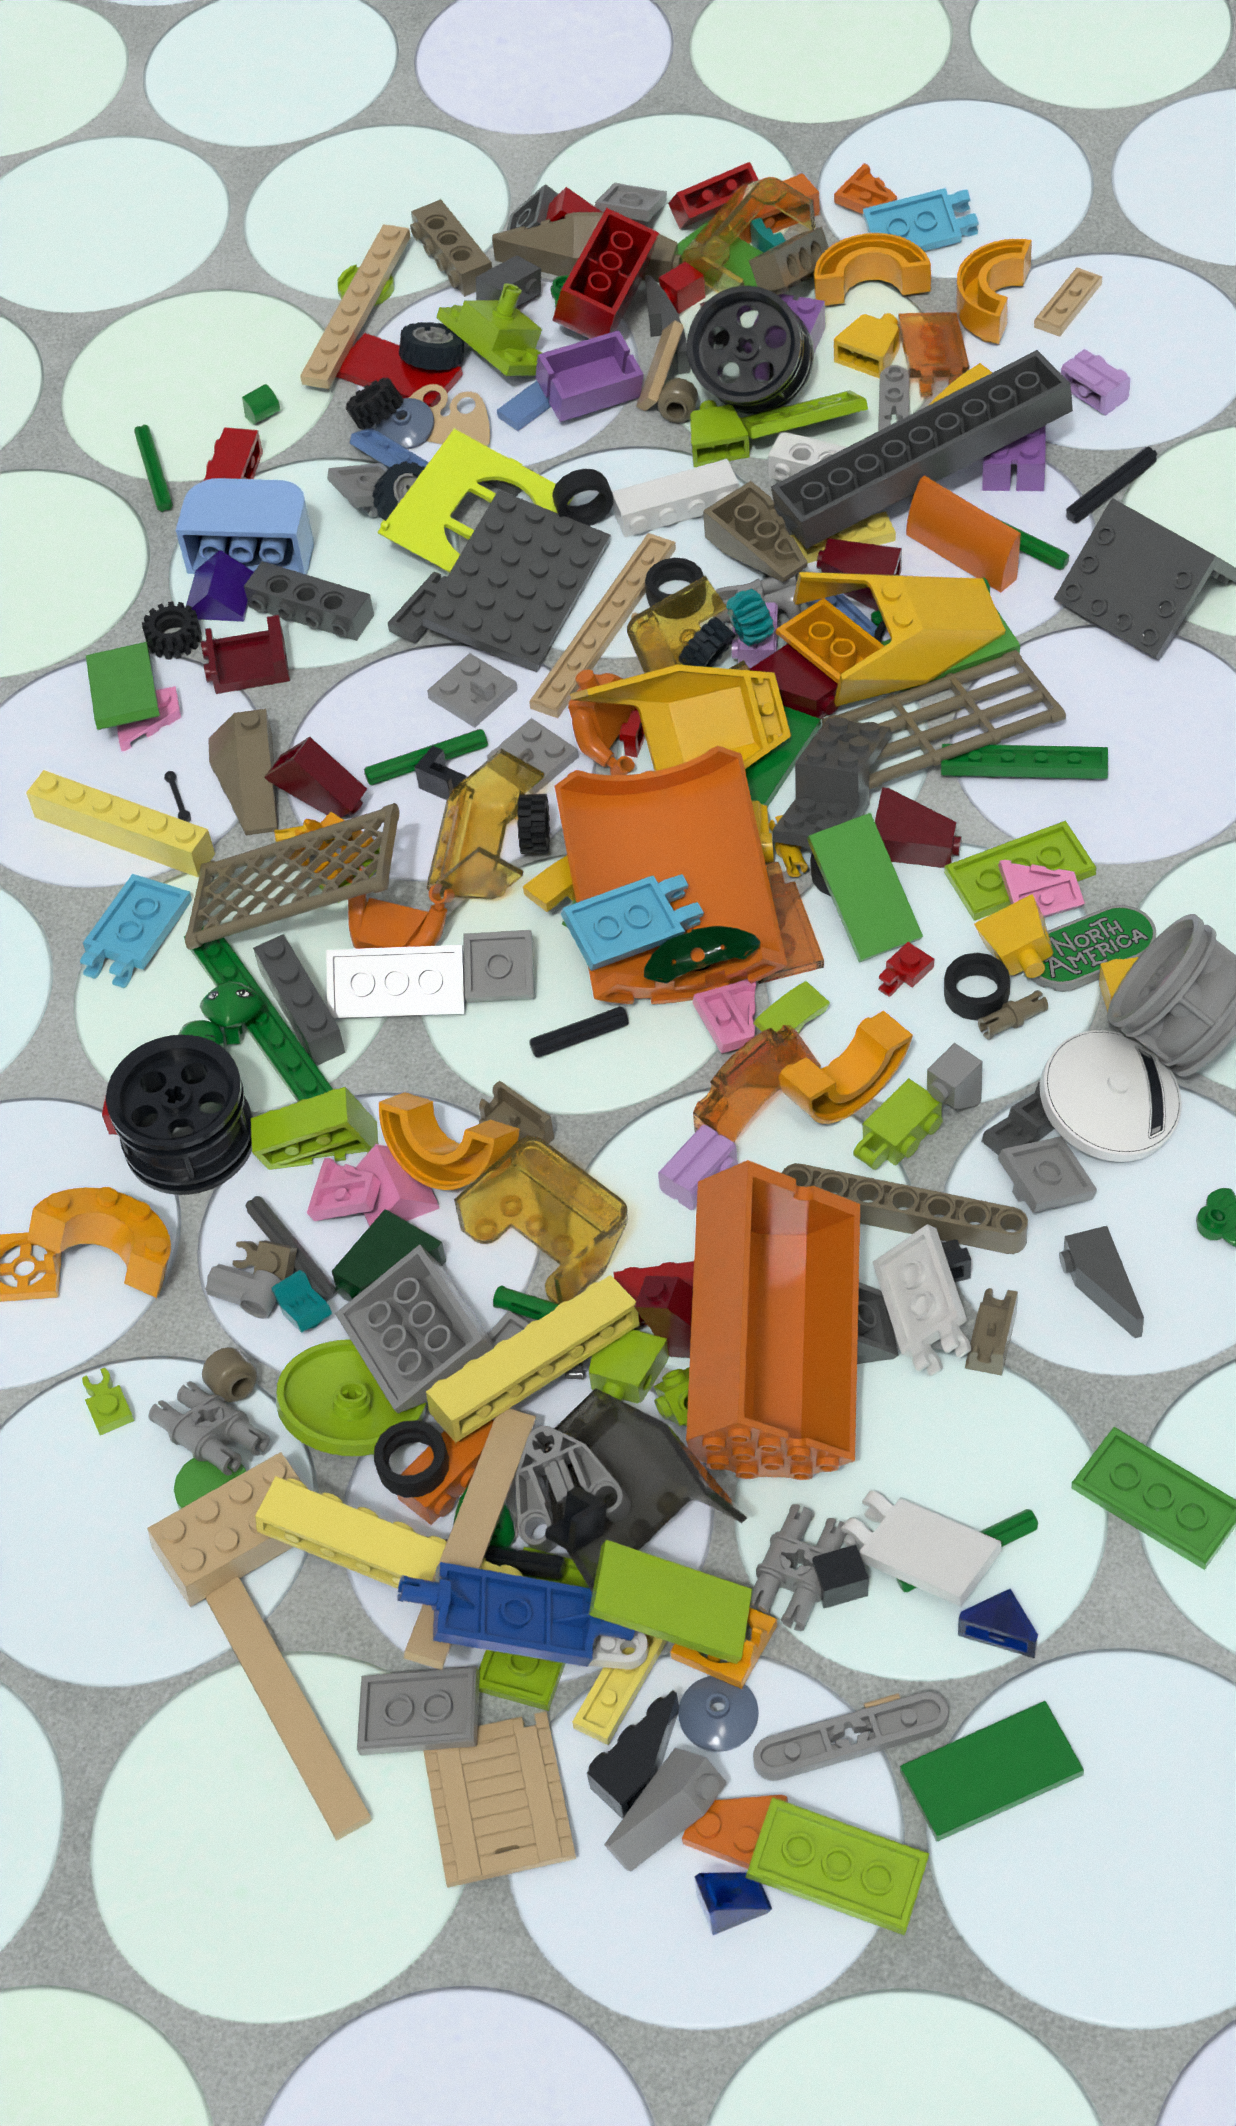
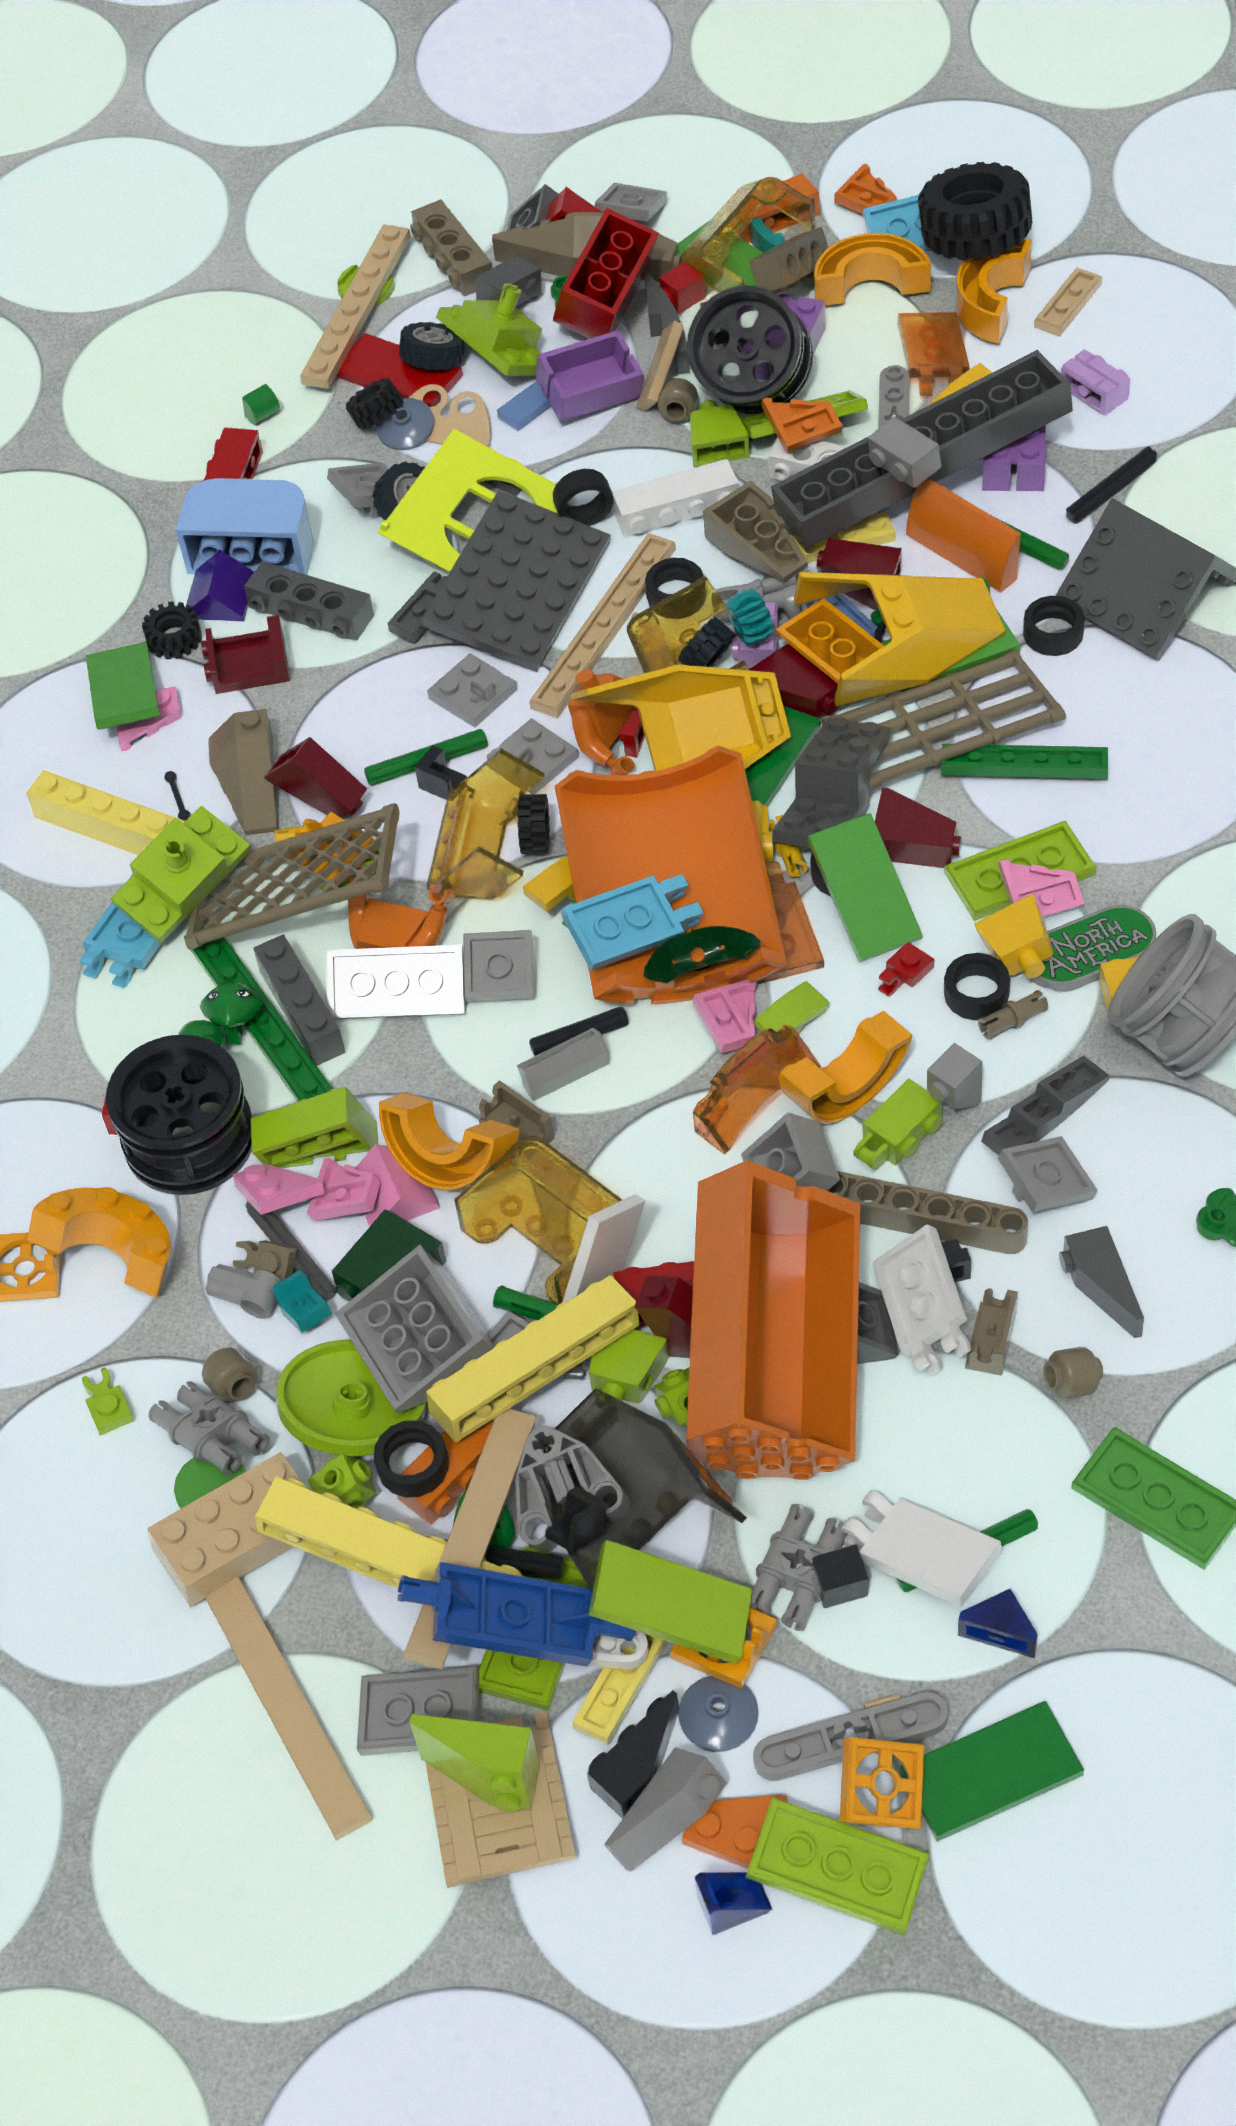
(153, 468): green axle -> none
(179, 872): none -> lime brick
(274, 1187): none -> bright pink wing
(346, 1479): none -> lime brick
(383, 448): medium blue tile -> none
(484, 1758): none -> lime slope
(563, 1064): none -> light grey piece
(605, 1244): none -> white tile
(696, 1160): lavender brick -> none
(709, 196): red brick -> none
(797, 1150): none -> light grey slope
(801, 421): none -> orange wing
(868, 344): yellow torso -> none
(904, 452): none -> light grey brick
(912, 1760): none -> light orange piece
(975, 211): none -> black tyre
(1053, 643): none -> black tyre
(1073, 1372): none -> dark tan head
(1110, 1096): white dish -> none

